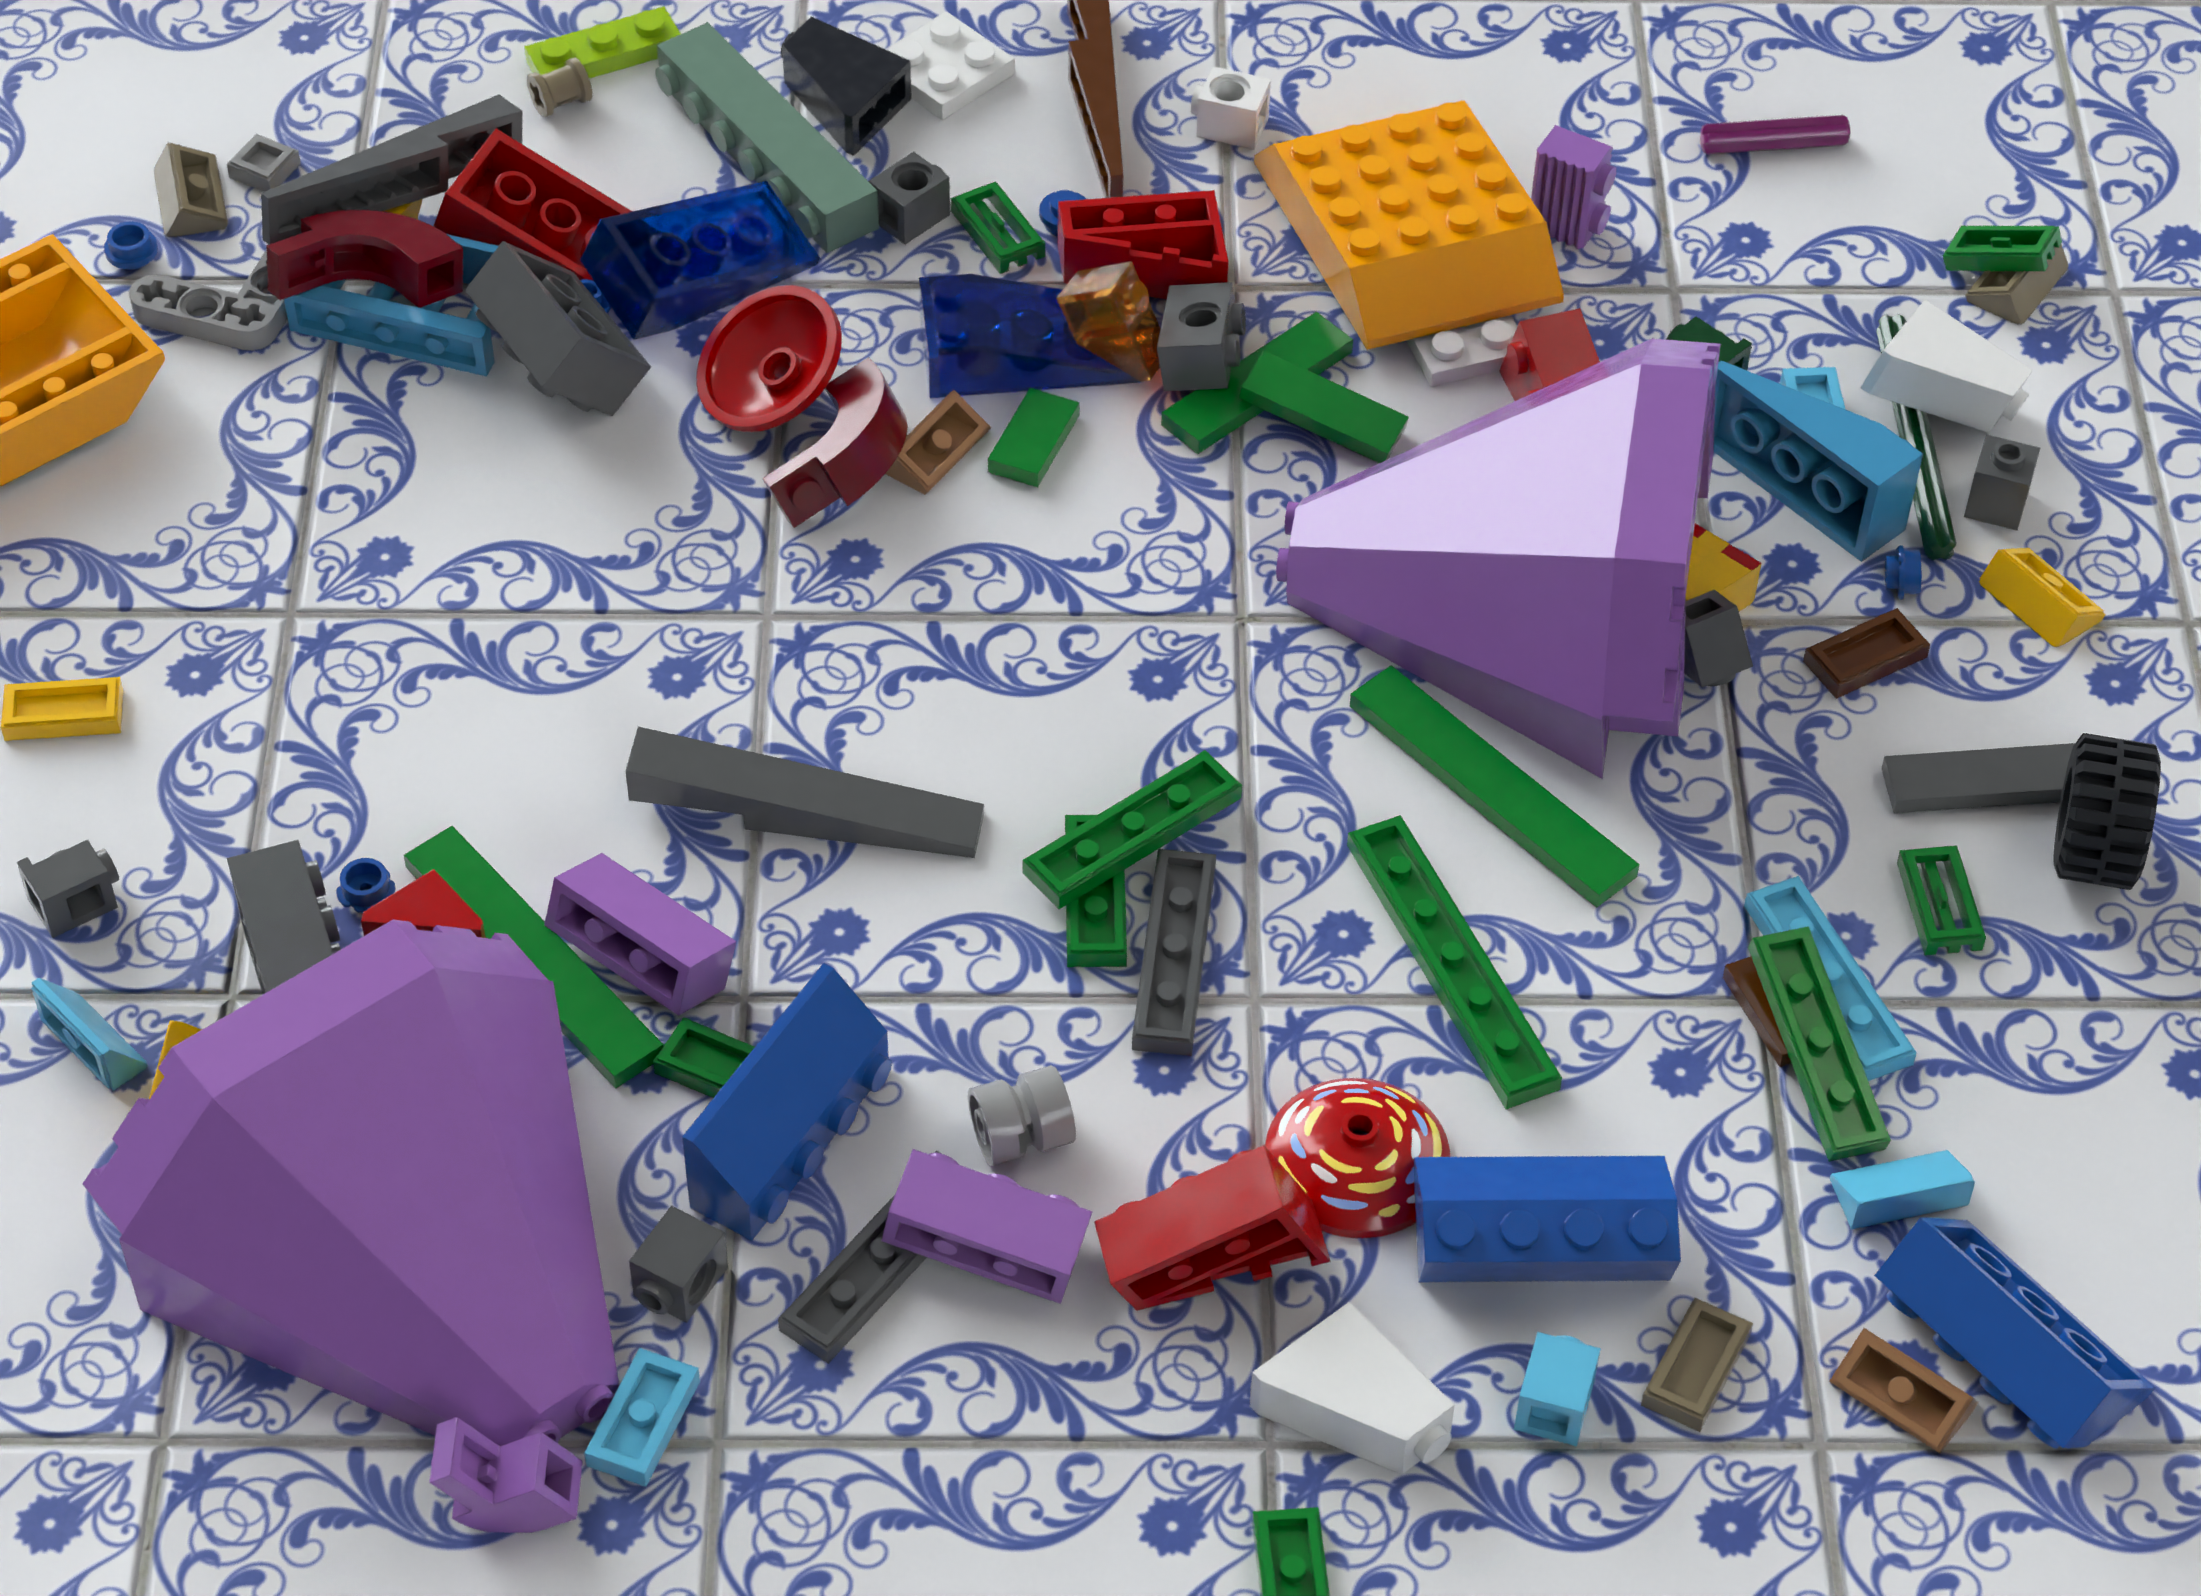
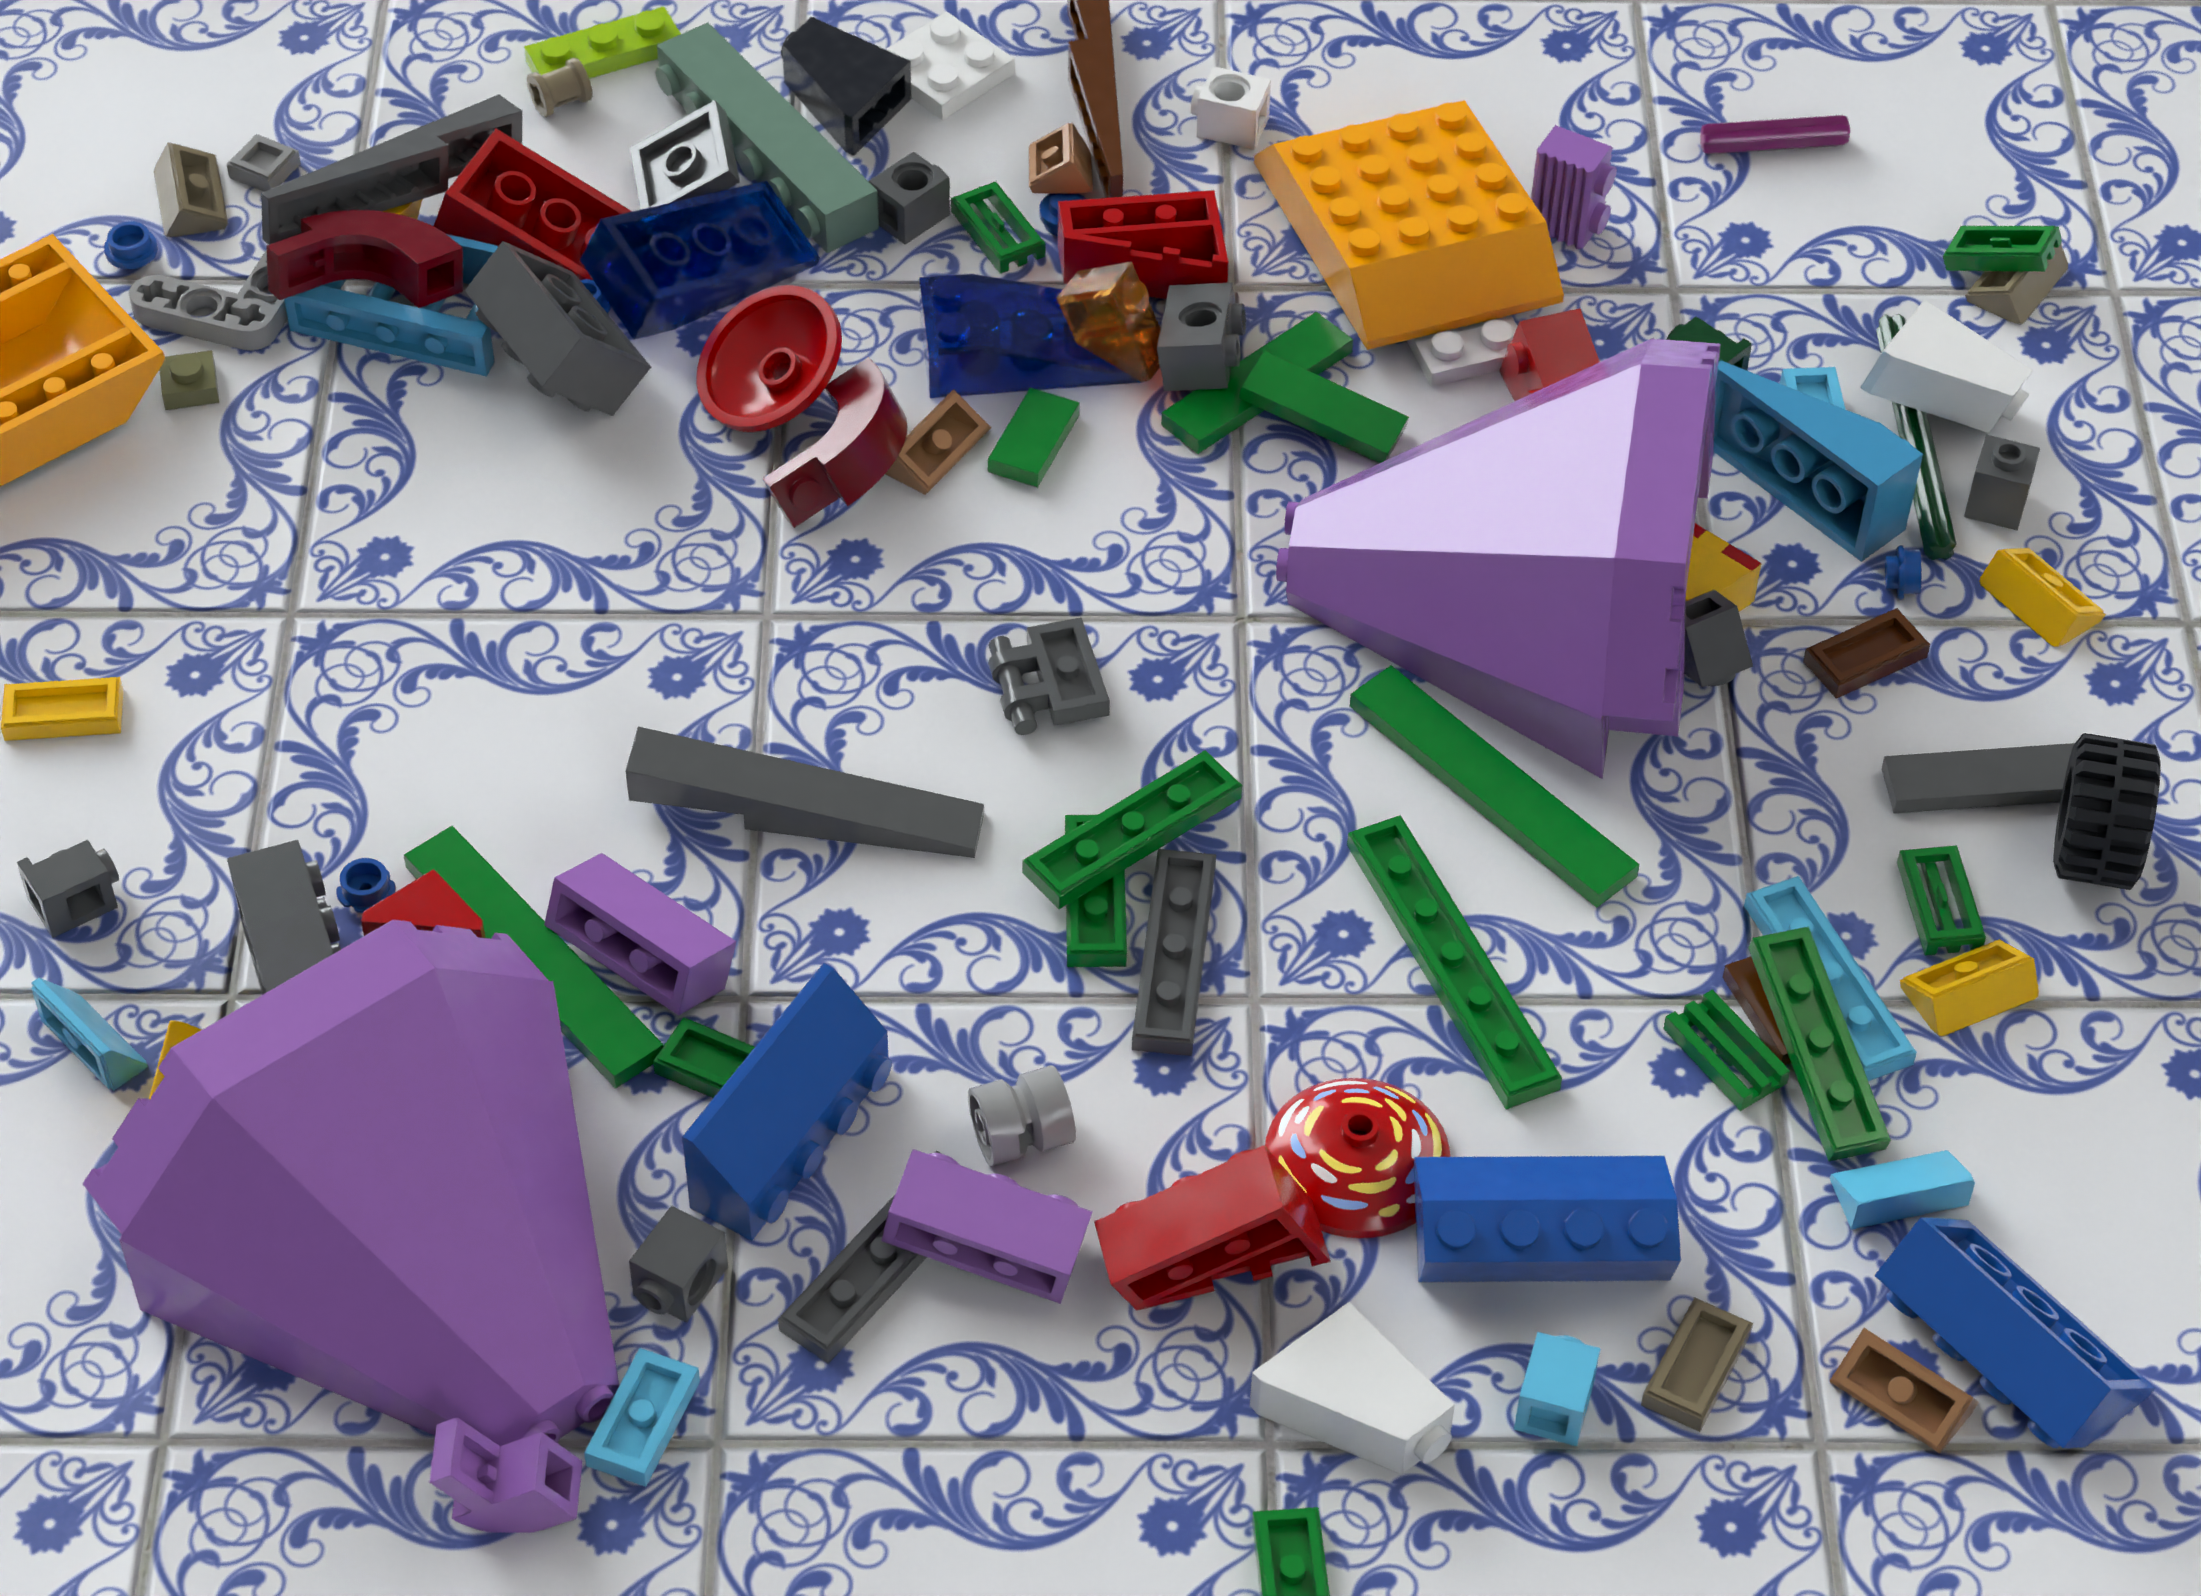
(189, 380): none -> olive plate
(686, 159): none -> plate
(1060, 163): none -> medium nougat slope
(1066, 673): none -> dark grey plate
(1733, 1043): none -> green tile
(1972, 986): none -> yellow slope

